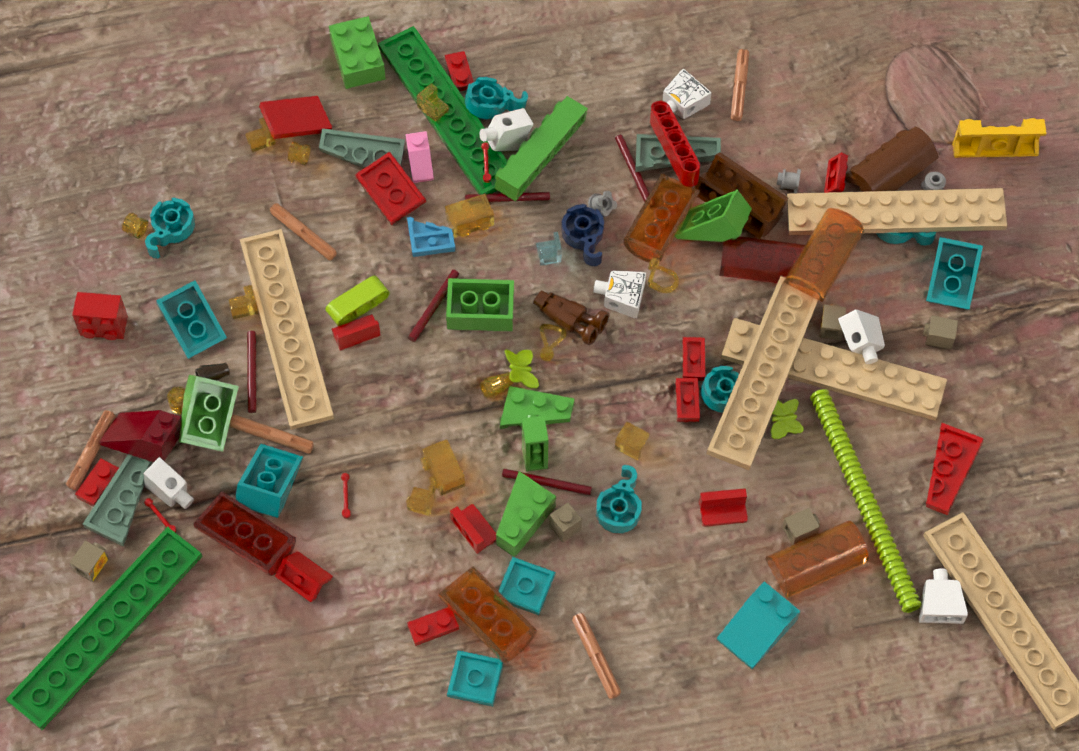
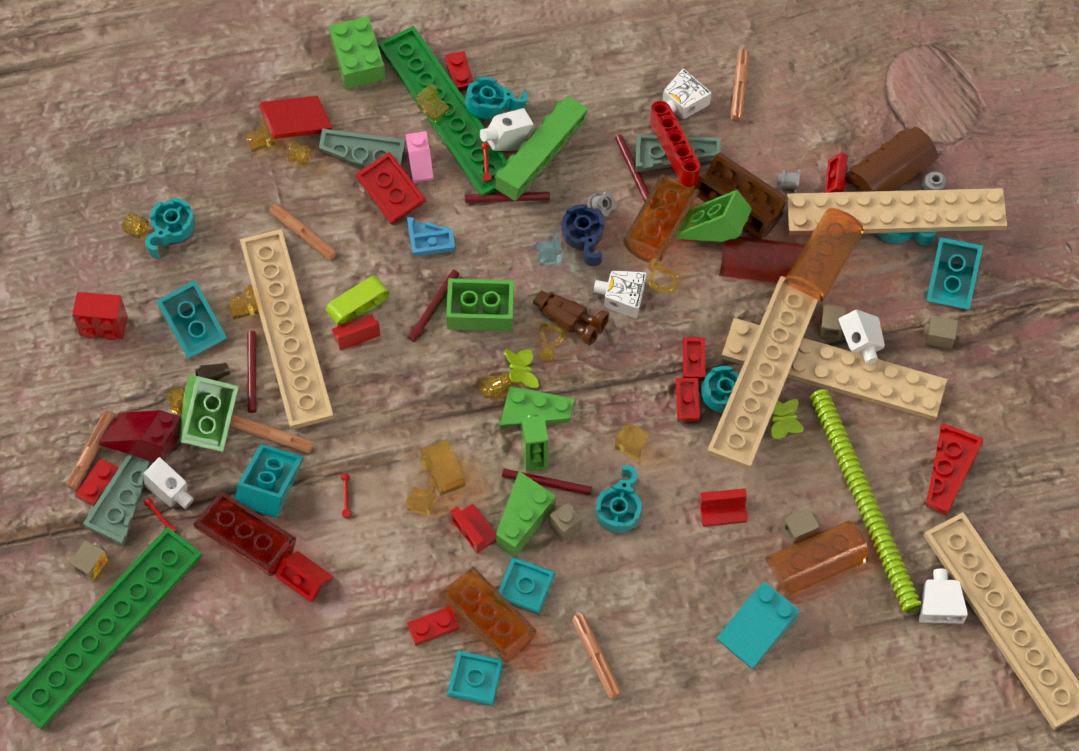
(469, 216): clear yellow brick -> none
(993, 141): yellow piece -> none

